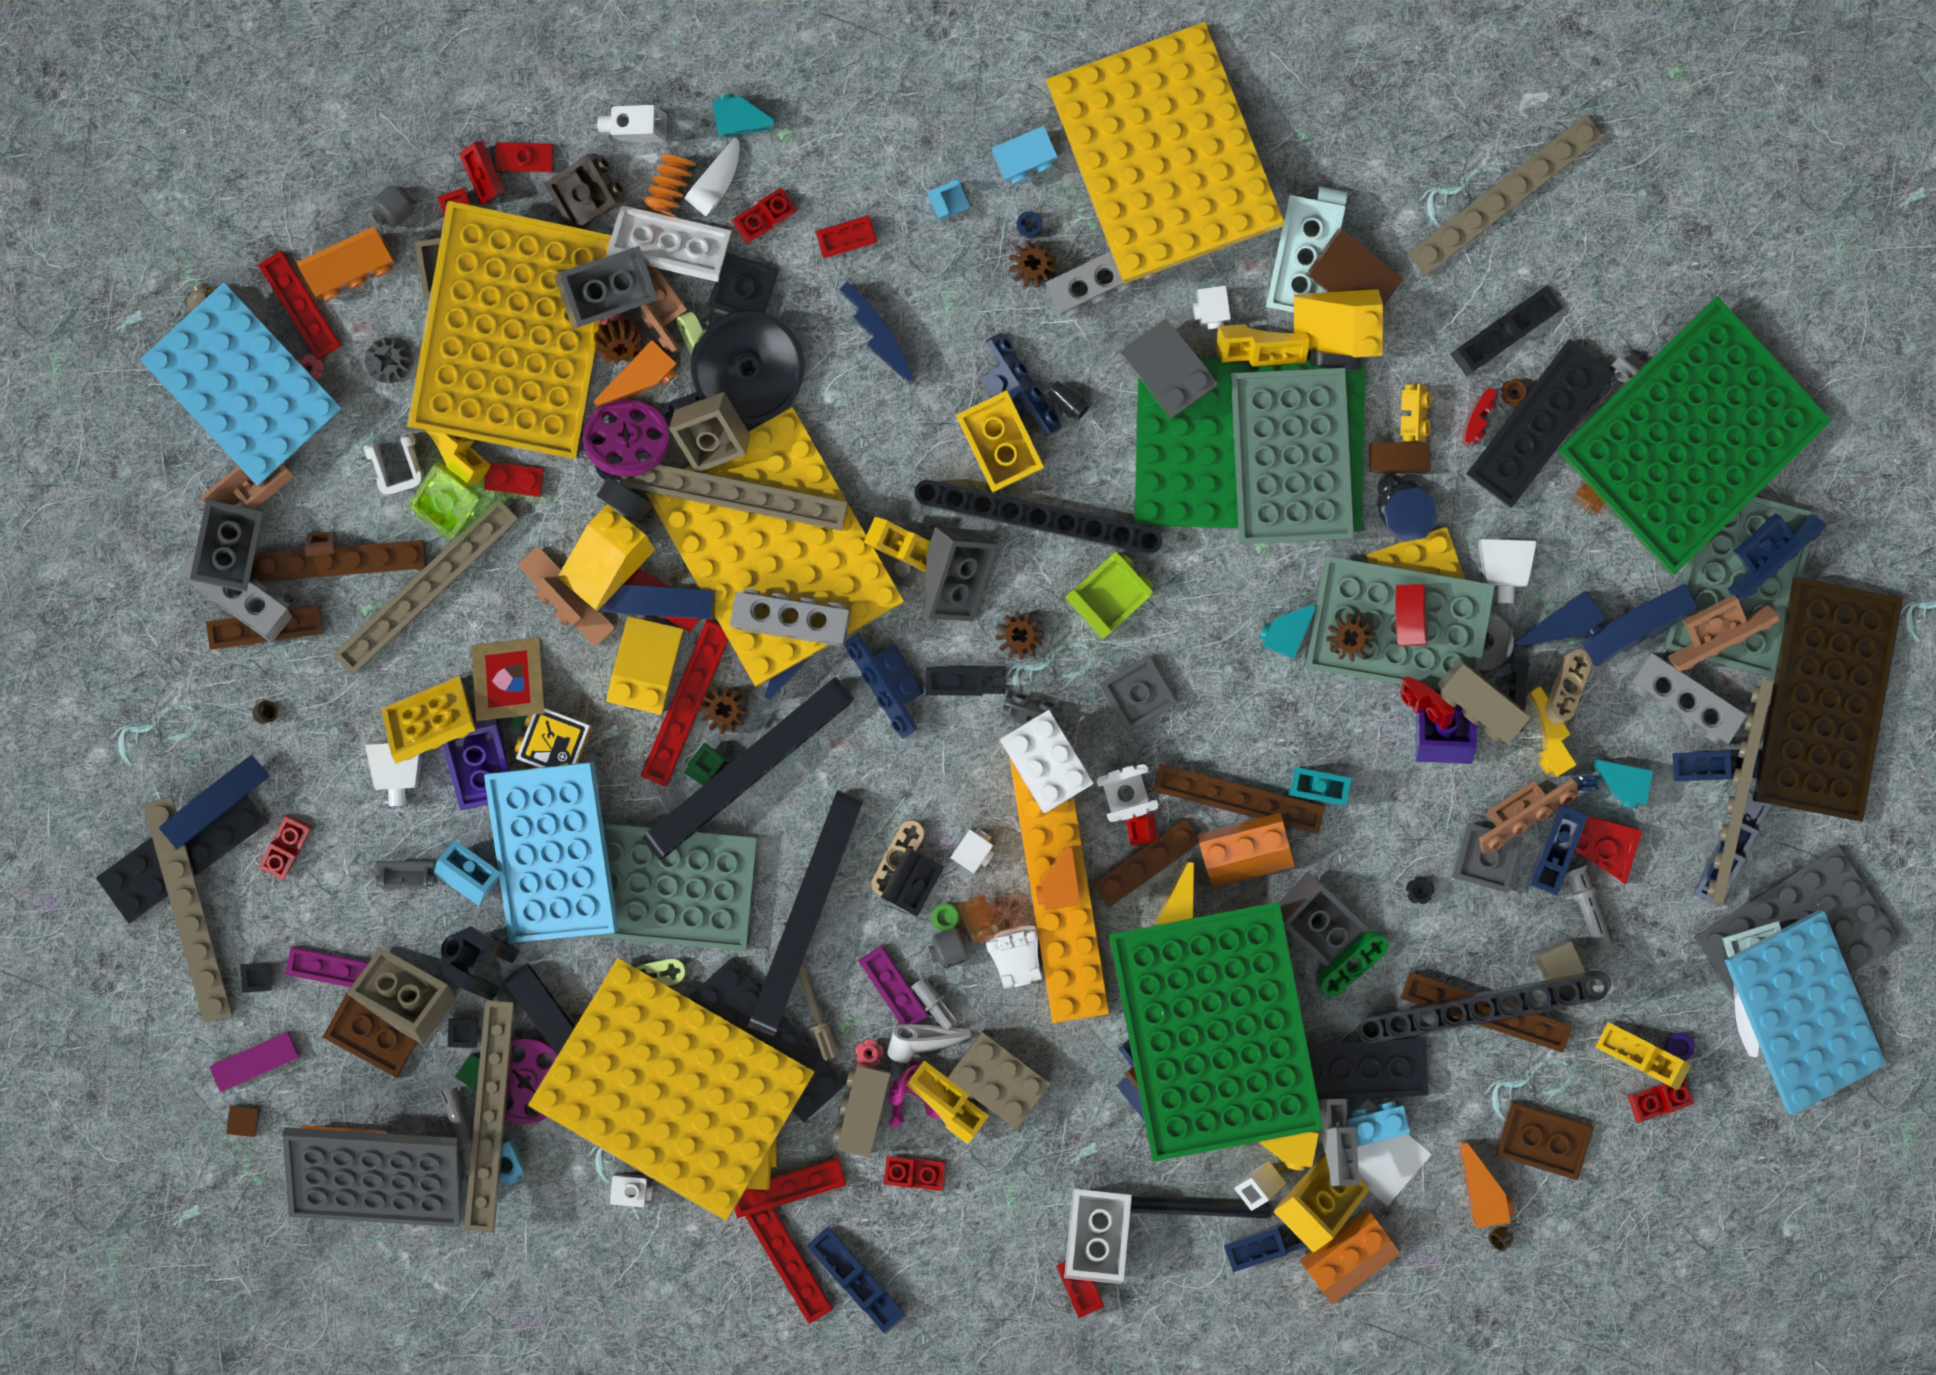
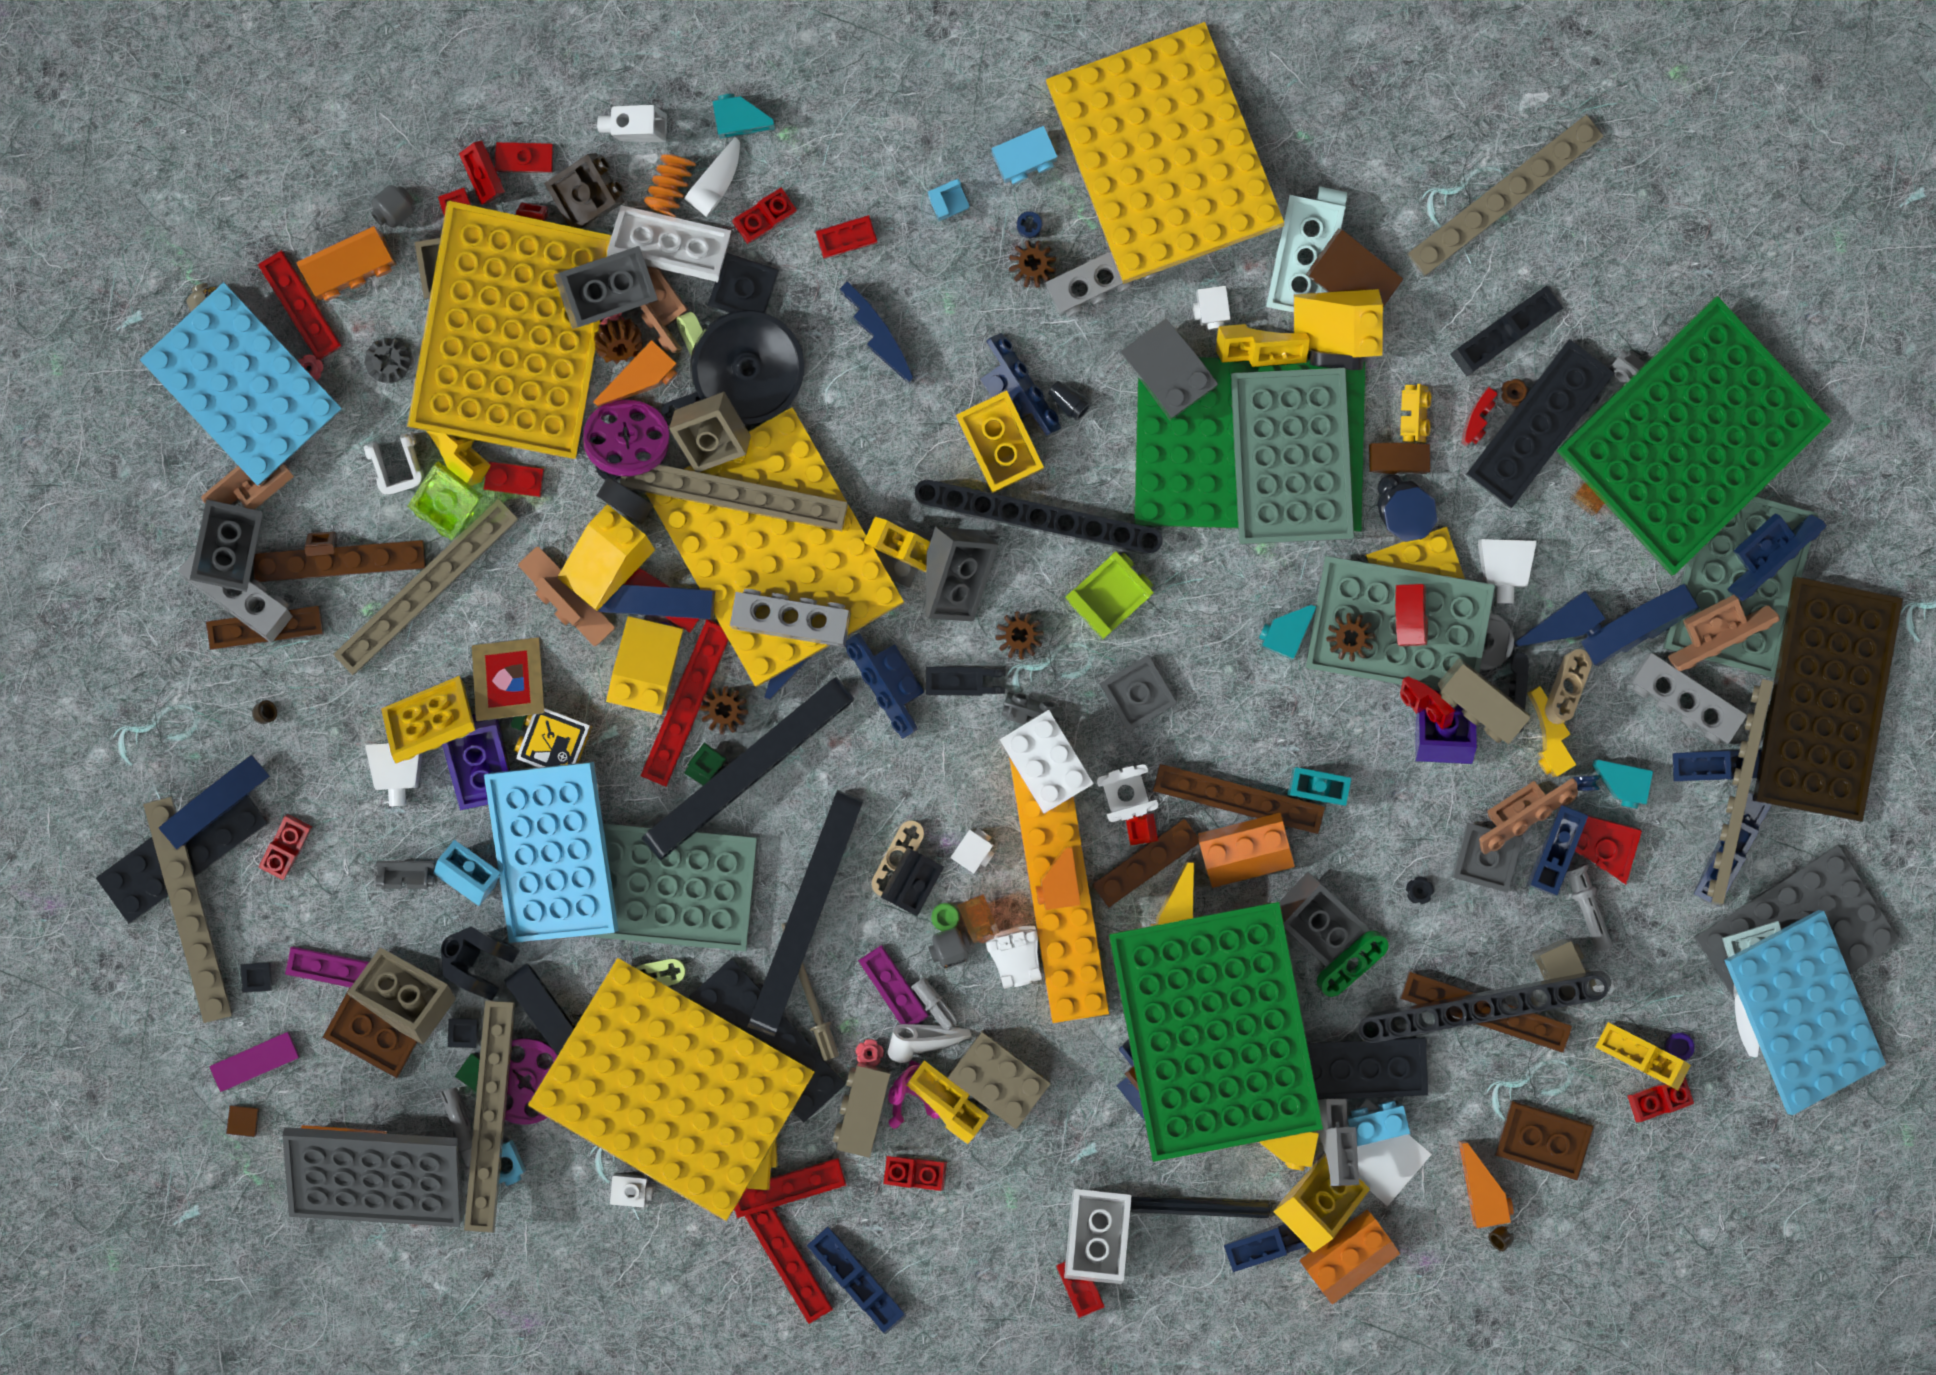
(532, 211): none -> red tile
(1260, 1185): white brick -> none

